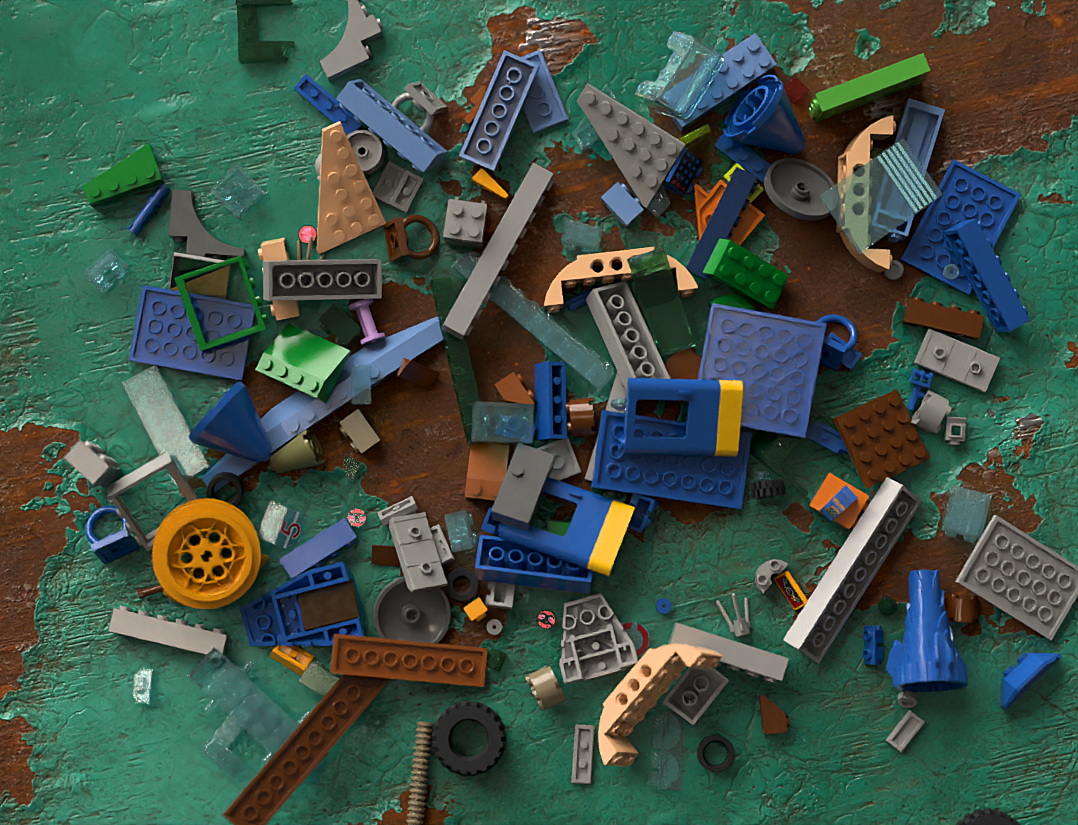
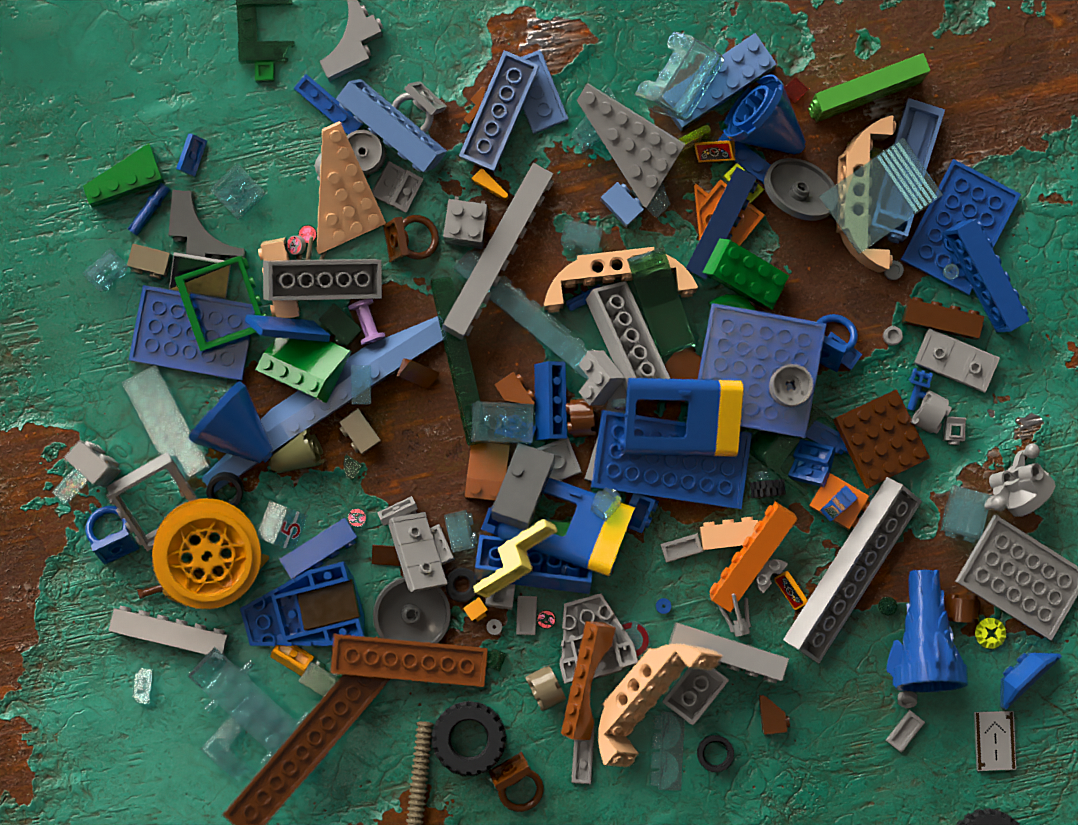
(70, 486): none -> clear light blue tile
(149, 260): none -> dark tan brick
(191, 154): none -> blue plate
(264, 72): none -> green tile
(287, 328): none -> blue tile
(296, 245): none -> tile
(512, 772): none -> reddish brown tile
(515, 558): none -> light yellow bracket
(526, 615): none -> light grey tile
(595, 643): none -> dark orange arch
(603, 378): none -> light grey brick
(605, 503): none -> clear light blue brick
(681, 548): none -> light grey plate
(683, 172): slope -> none
(715, 151): none -> slope
(726, 534): none -> light nougat brick
(753, 555): none -> orange brick
(801, 382): none -> light grey wheel
(812, 463): none -> blue slope
(872, 653): blue hinge -> none
(892, 335): none -> light grey tile
(981, 633): none -> neon yellow gear
(995, 740): none -> light grey tile
(1021, 486): none -> light grey piece

